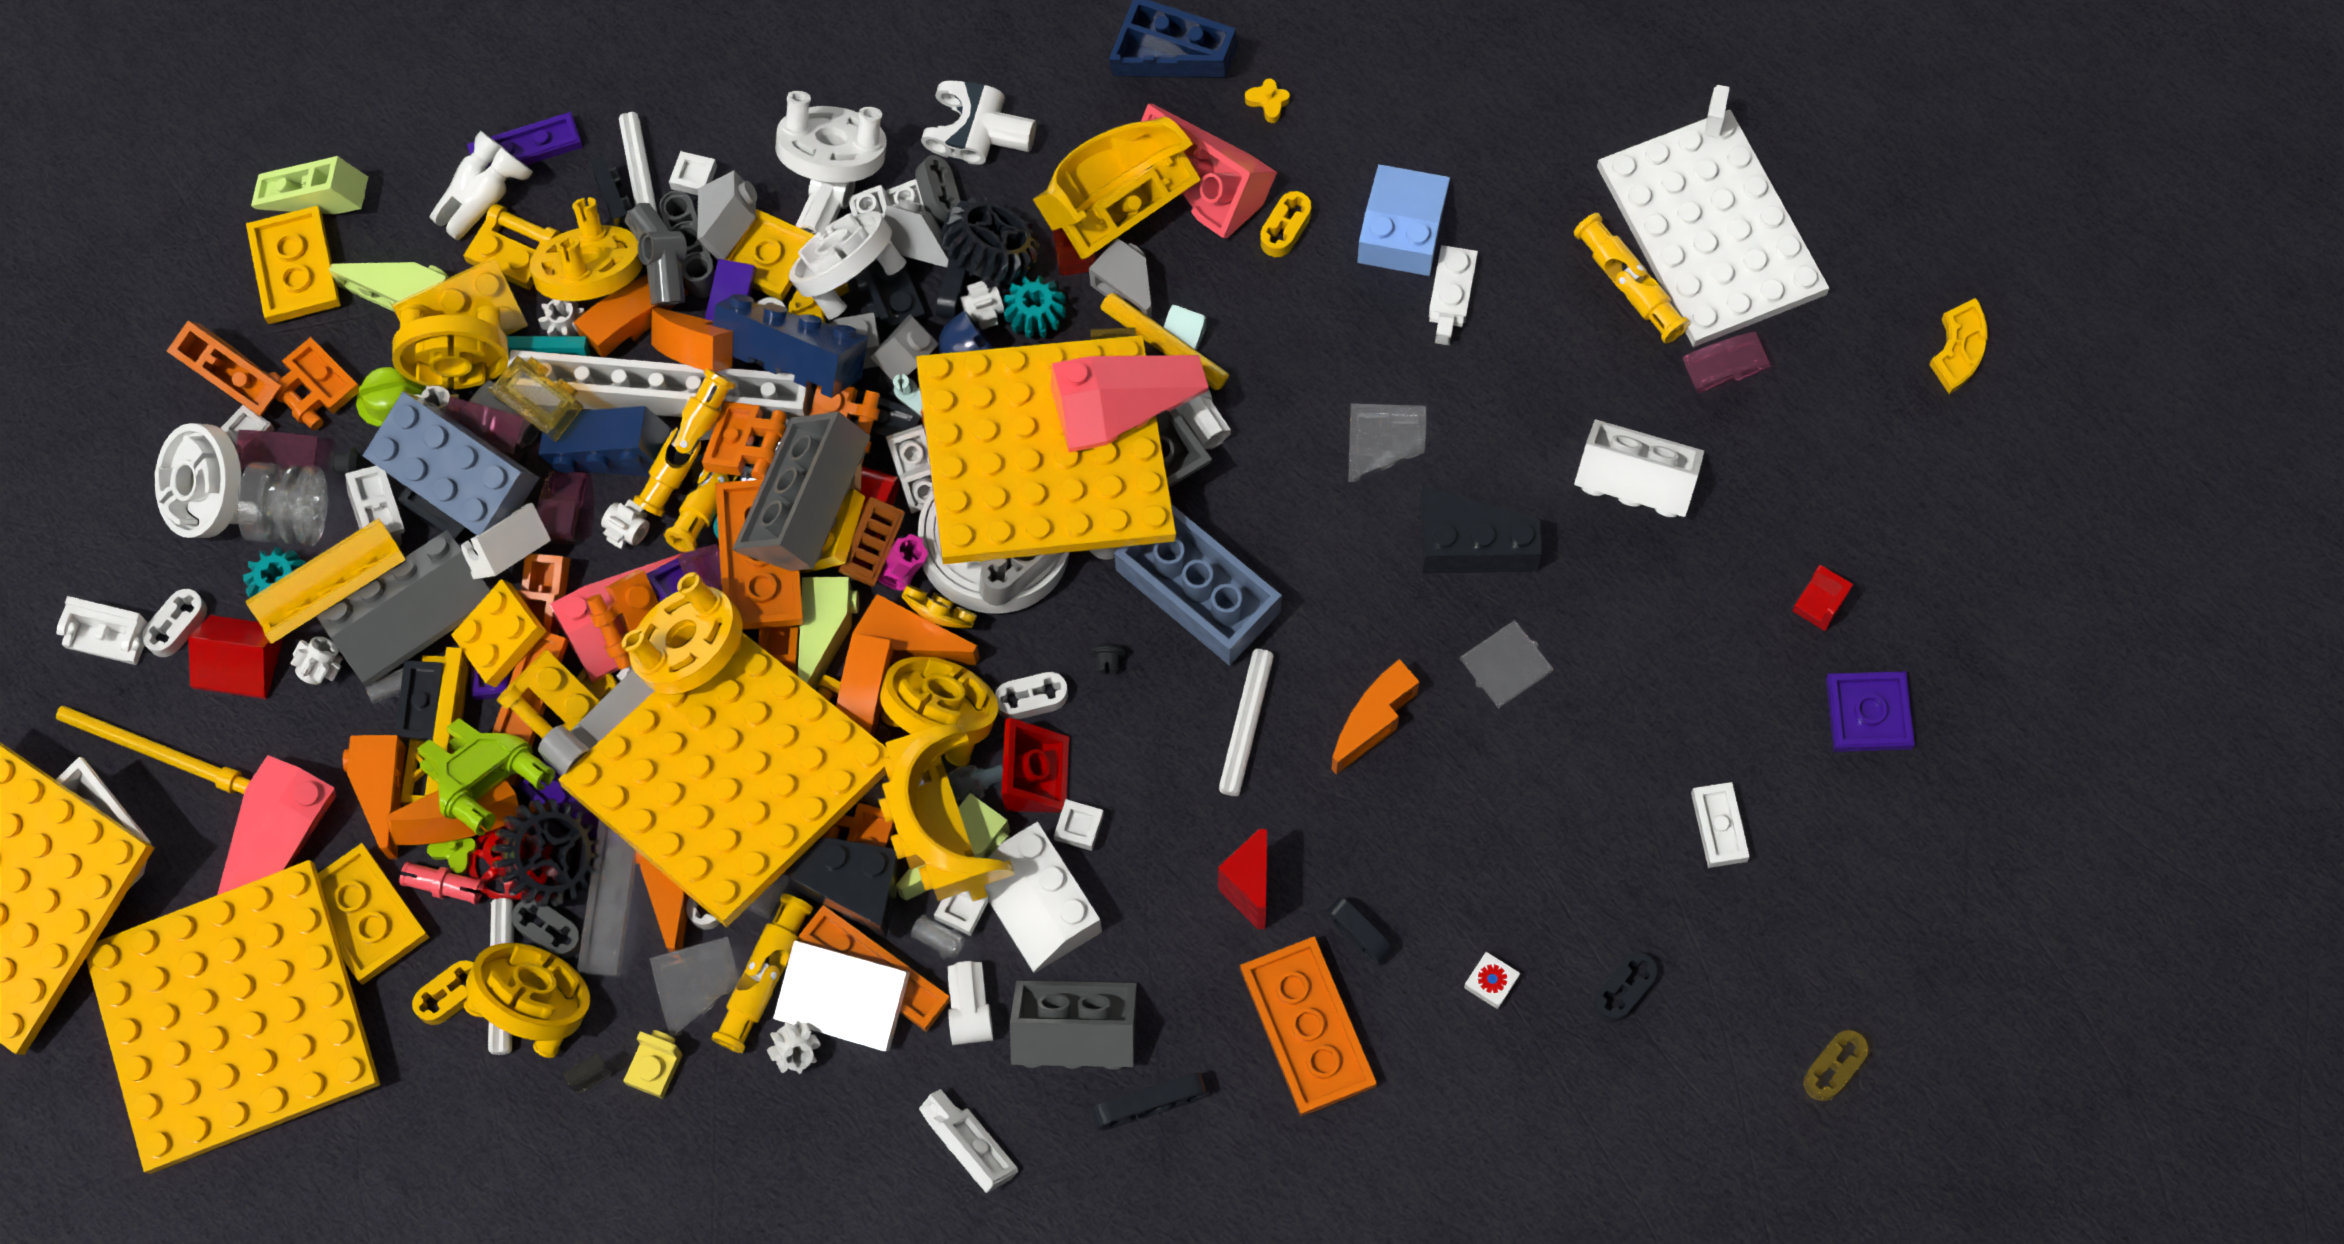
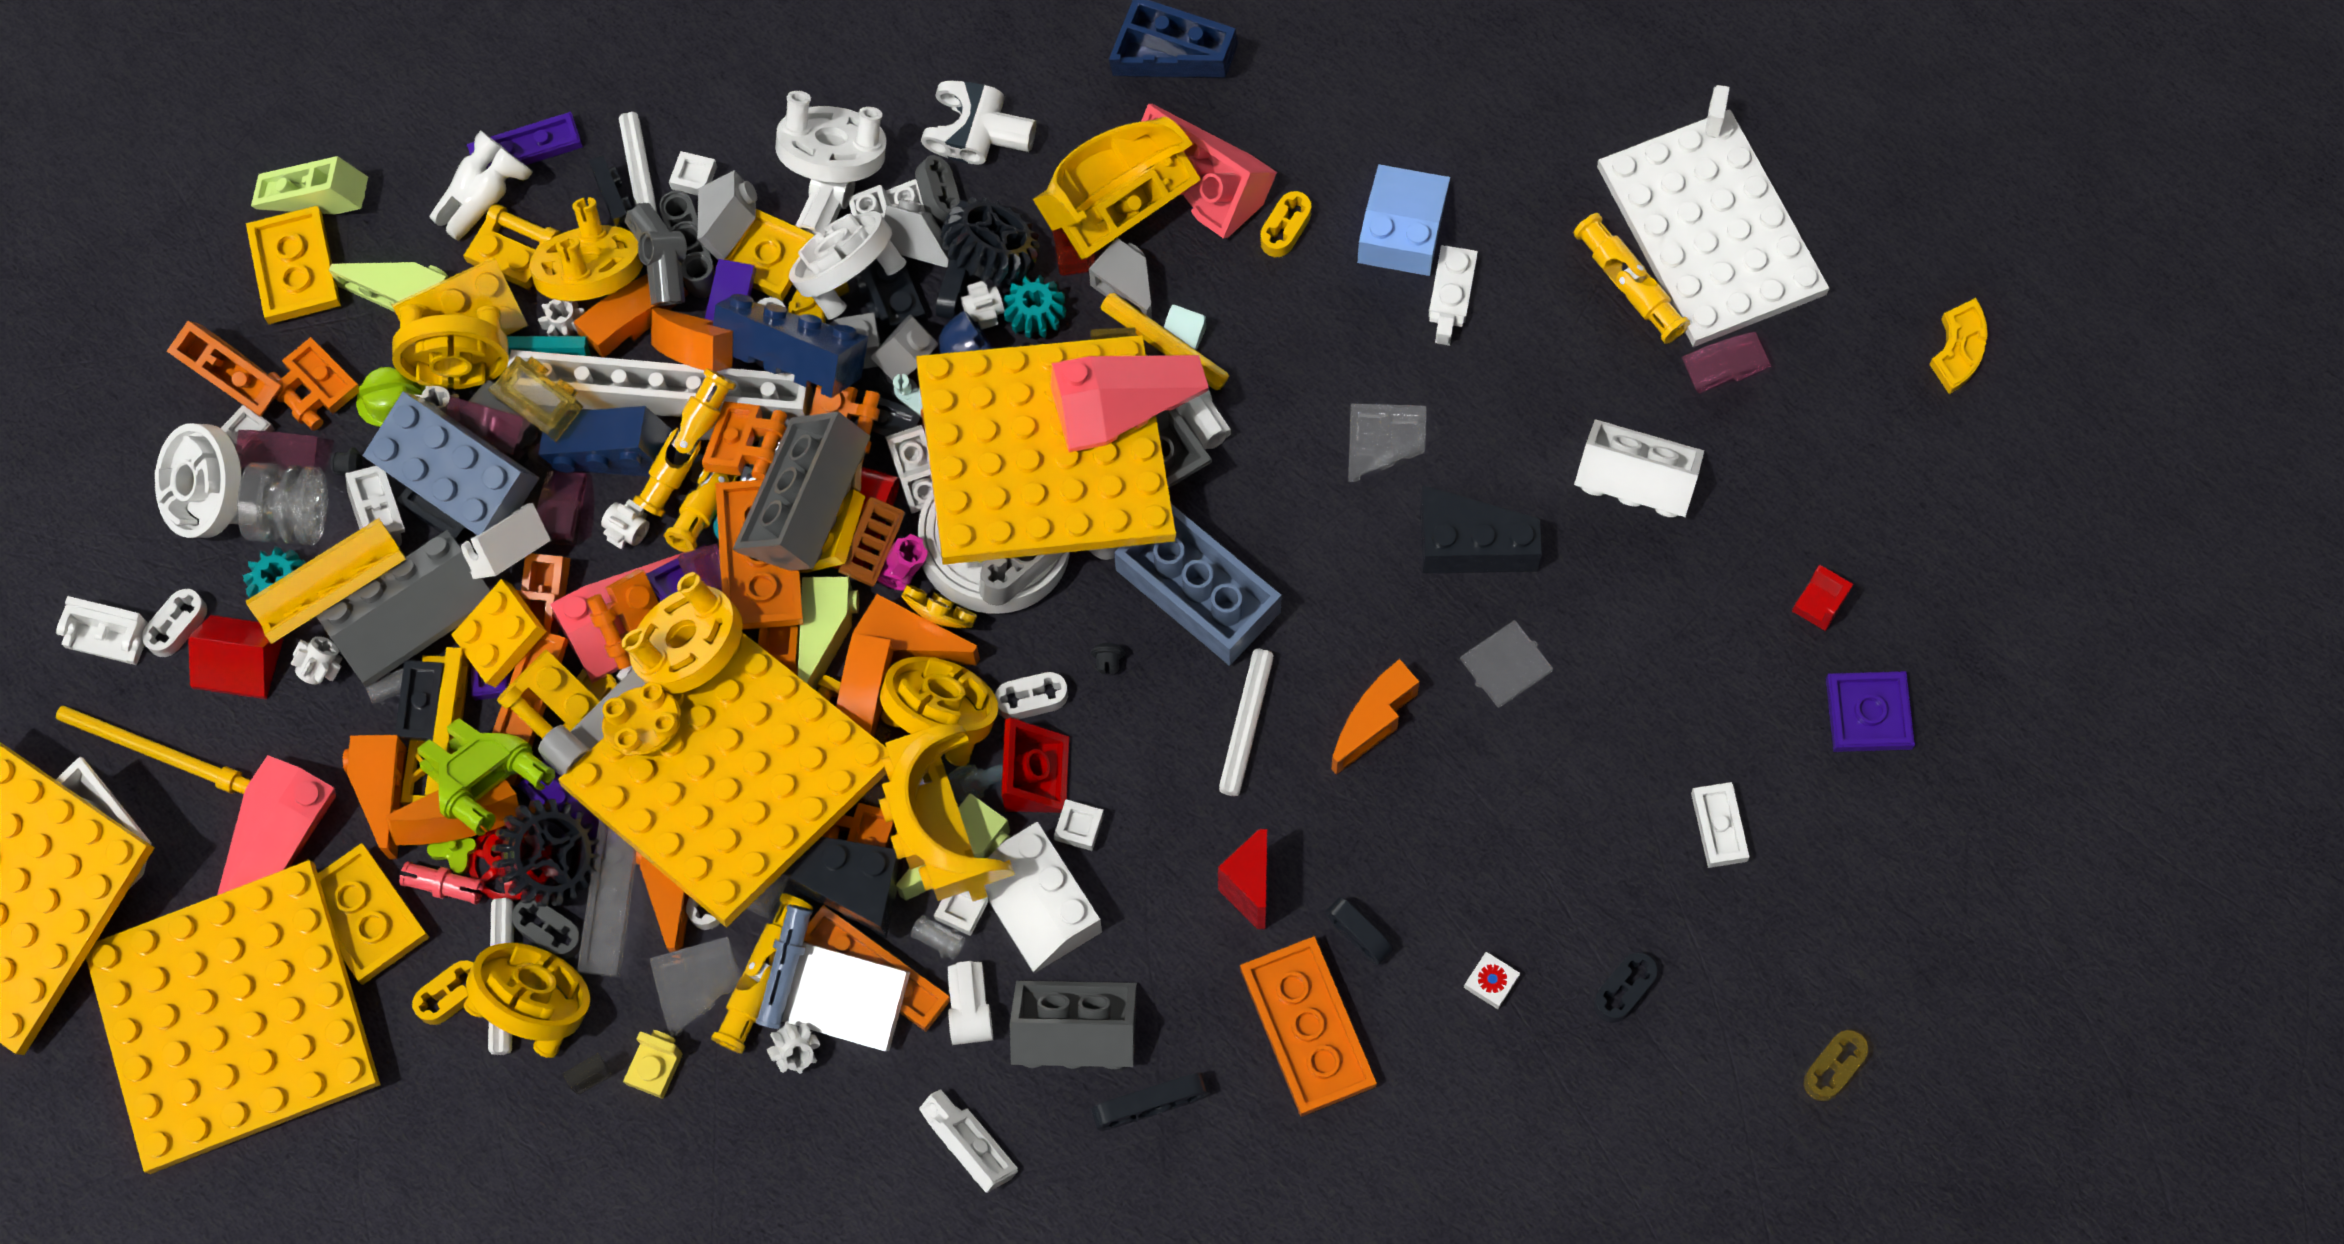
(640, 720): none -> yellow dish
(784, 965): none -> sand blue pin
(1268, 98): yellow piece -> none

